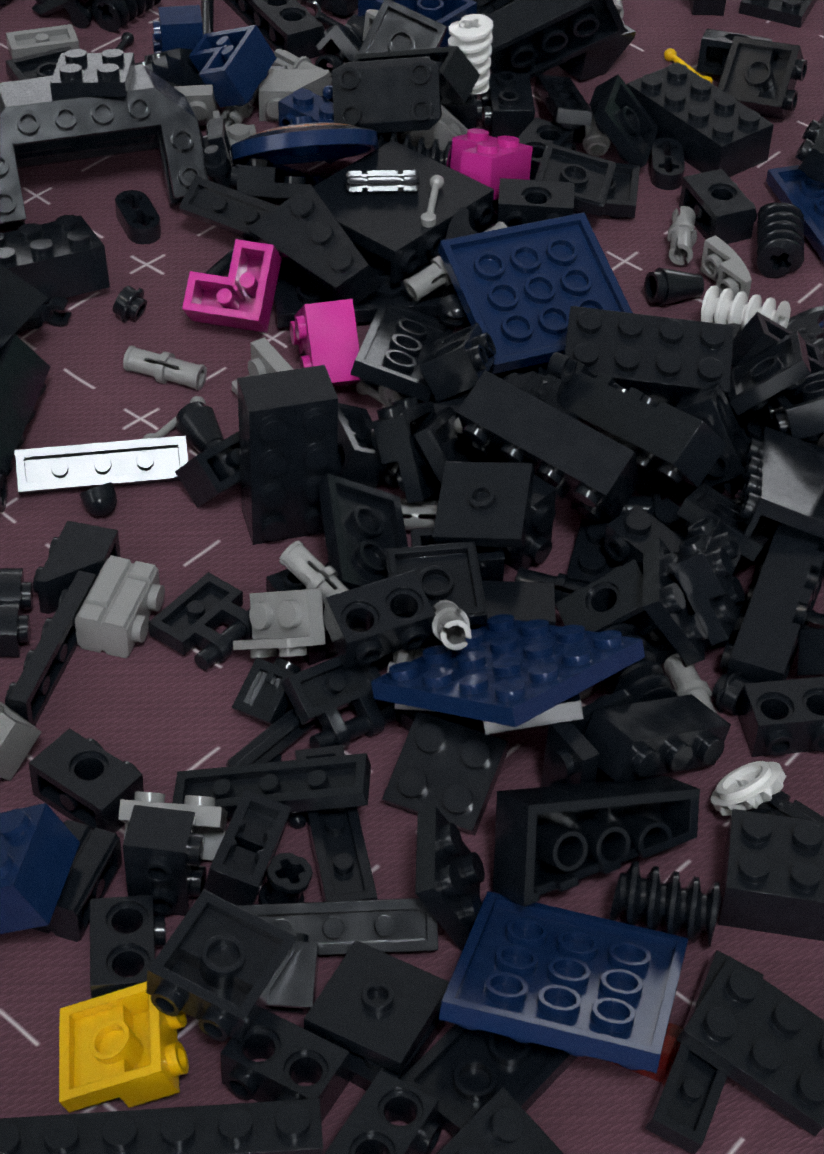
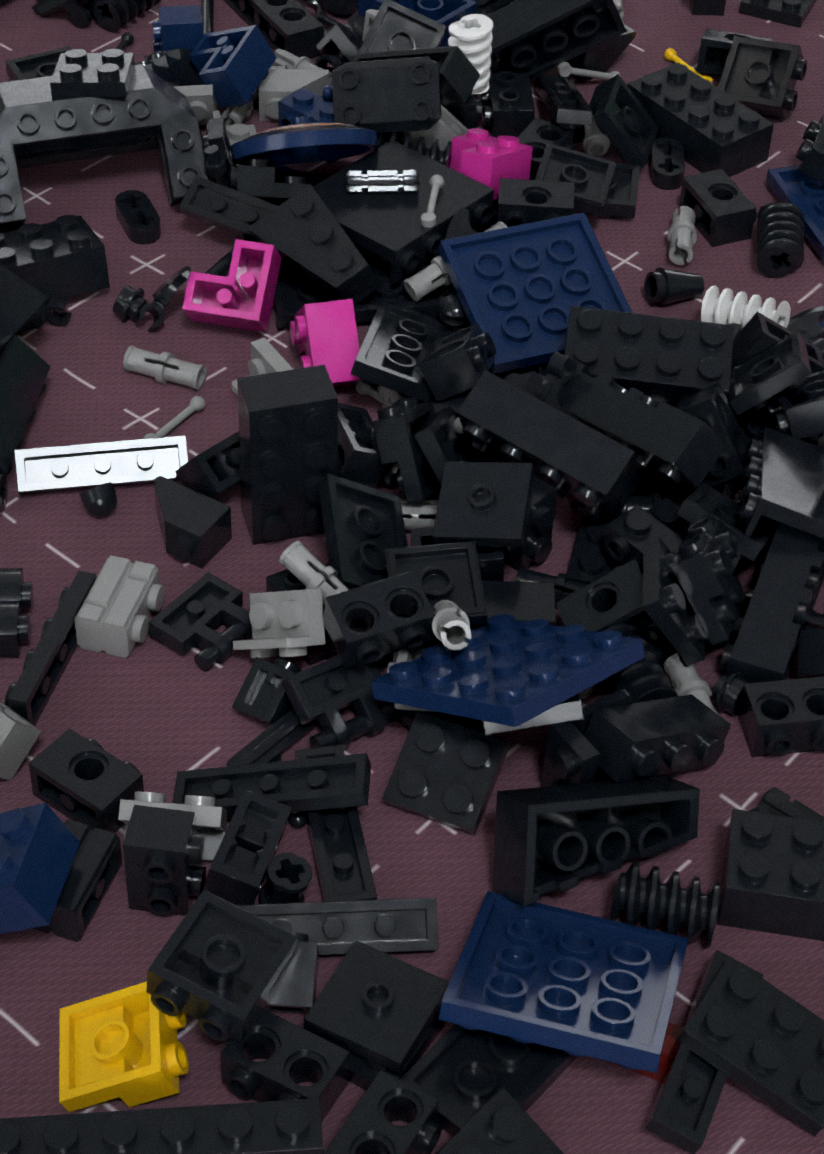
(41, 40): light grey plate -> none
(76, 549): black slope -> none
(123, 941): black brick -> none
(162, 297): none -> black piece
(190, 522): none -> black slope
(199, 426): black cone -> none
(447, 875): black plate -> none
(565, 70): none -> light grey hinge
(725, 266): light grey slope -> none
(748, 787): white gear -> none

